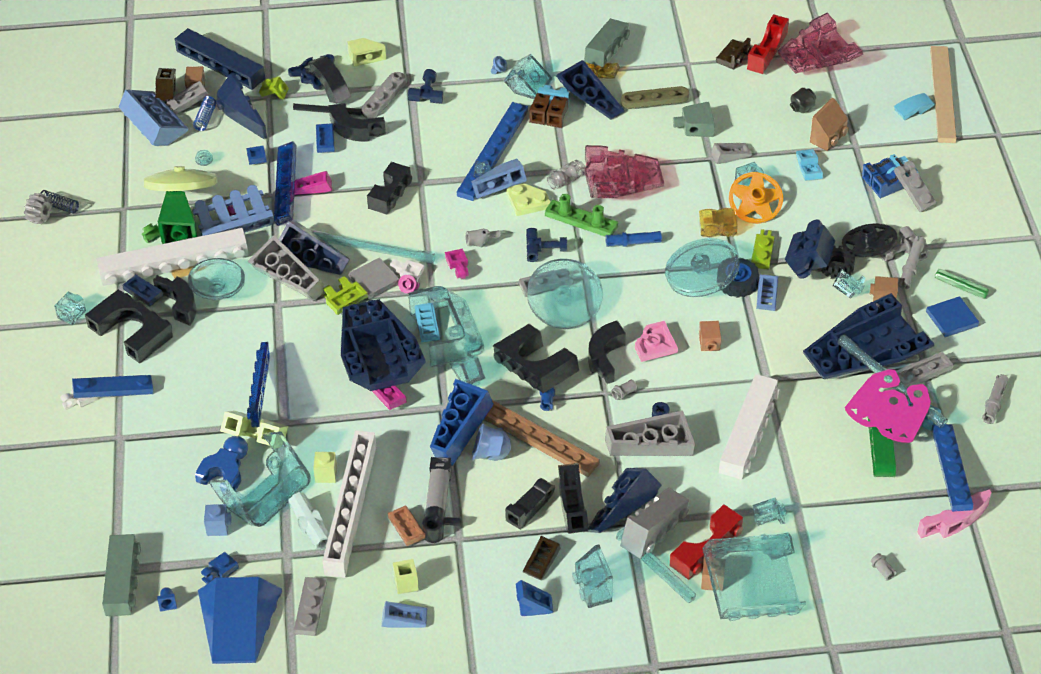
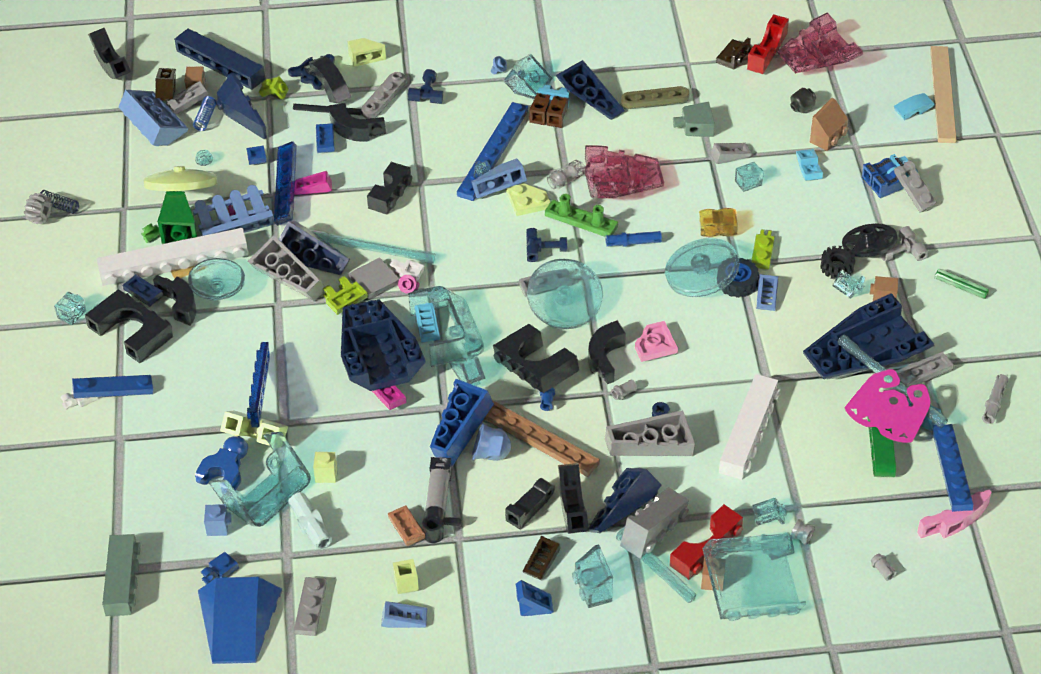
(106, 55): none -> black arch
(166, 600): blue piece -> none
(349, 504): white brick -> none
(459, 261): dark pink plate -> none
(480, 236): light grey piece -> none
(606, 42): sand green brick -> none
(608, 71): clear yellow slope -> none
(709, 335): nougat brick -> none
(756, 197): light orange wheel -> none
(802, 532): none -> light grey wheel
(810, 249): dark blue brick -> none
(909, 268): light grey pin -> none
(952, 316): blue tile -> none

